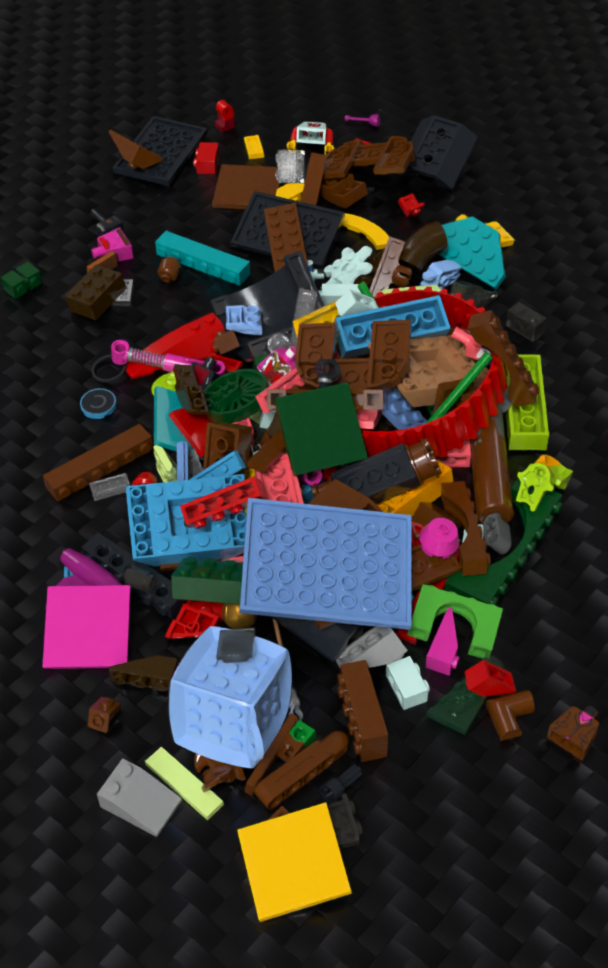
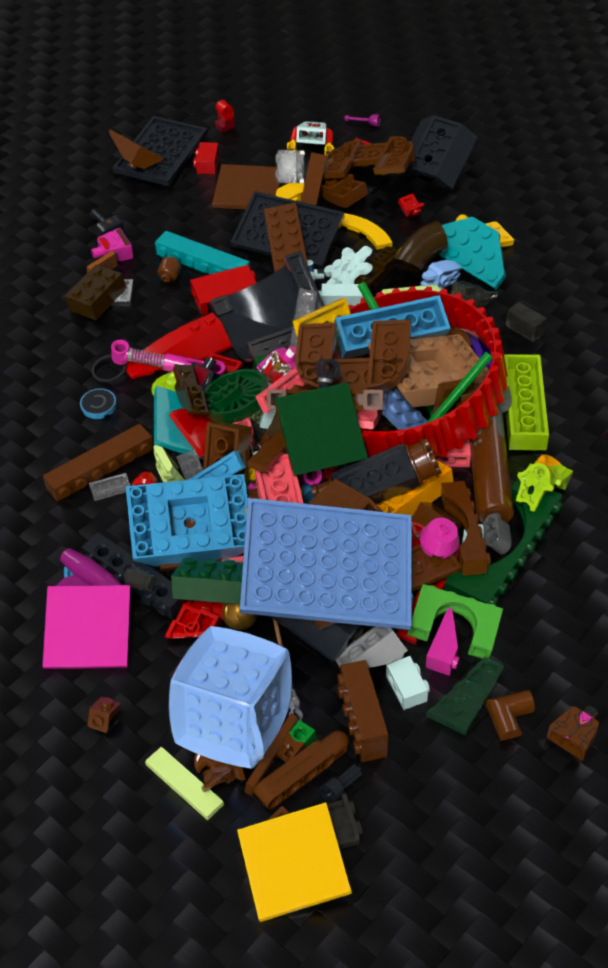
(18, 285): dark green piece -> none
(138, 798): light grey slope -> none
(146, 672): dark brown slope -> none
(182, 461): medium blue axle -> none
(220, 284): none -> red panel
(222, 502): red brick -> none
(225, 342): reddish brown brick -> none
(236, 645): clear smoke piece -> none
(244, 319): light blue slope -> none
(253, 147): yellow tile -> none
(278, 341): clear piece -> none
(354, 302): light aqua brick -> none
(389, 270): plate -> none
(473, 349): coral arm -> none
(488, 332): reddish brown arch -> none
(489, 679): red slope -> none

